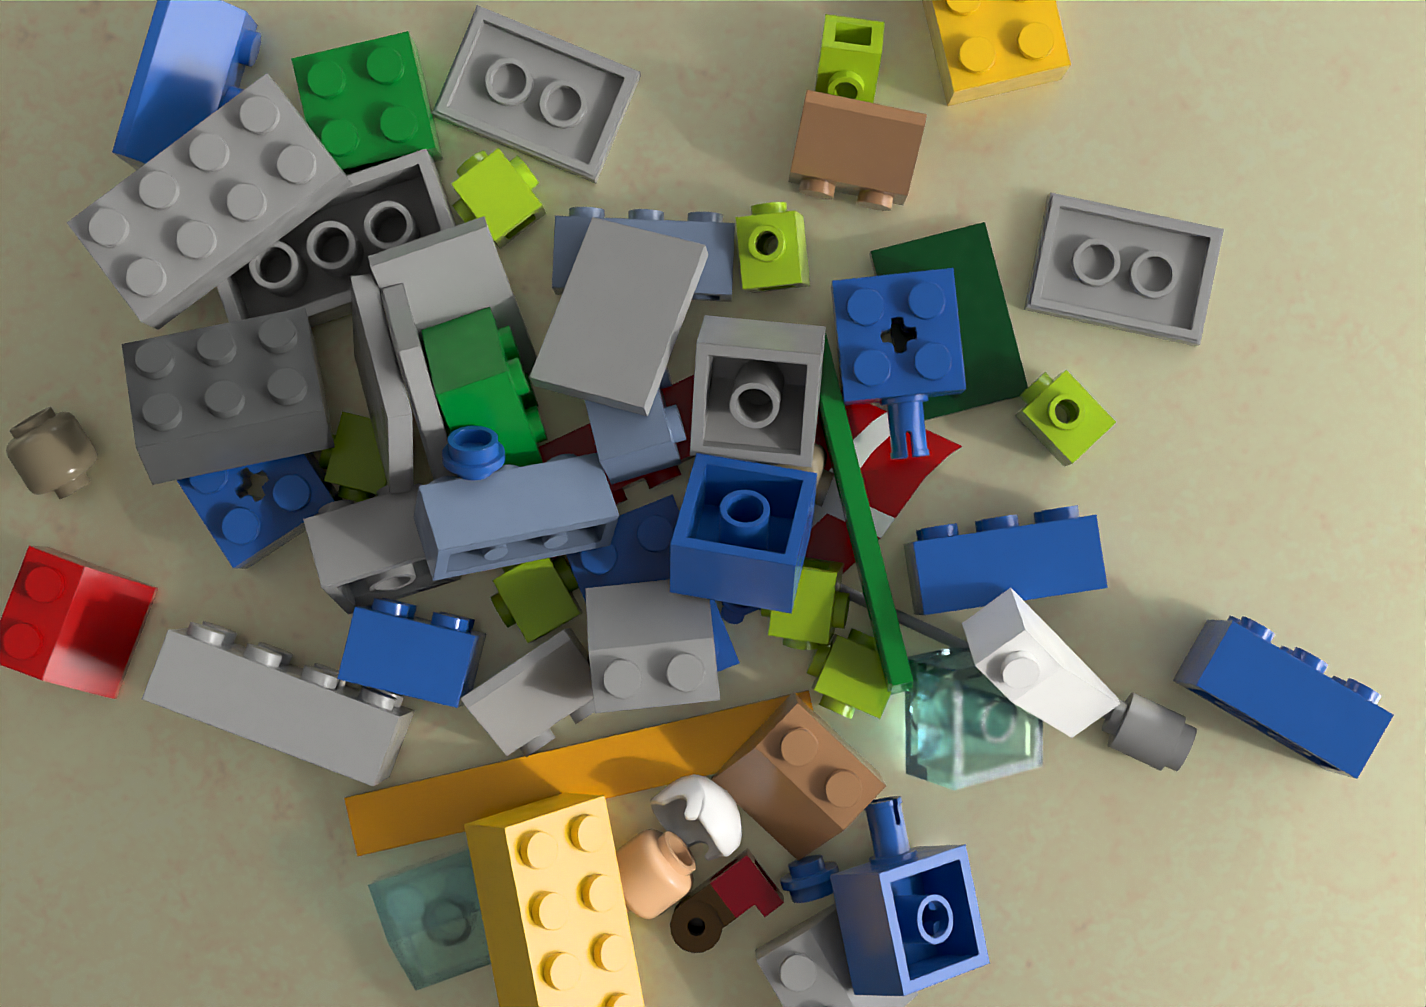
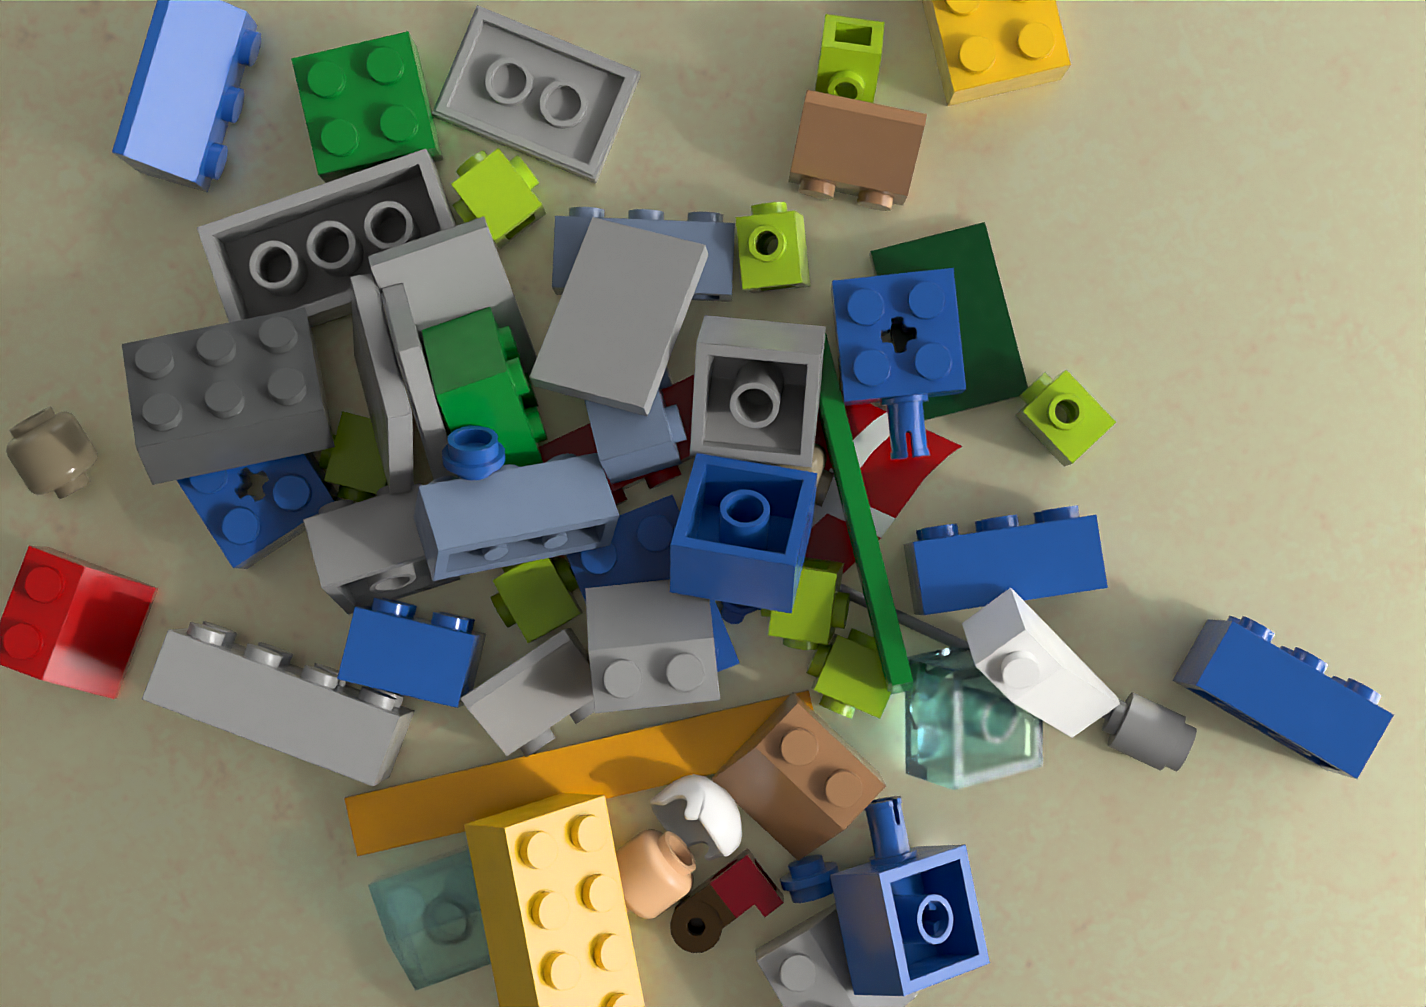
(209, 203): light grey brick -> none
(1123, 269): light grey tile -> none

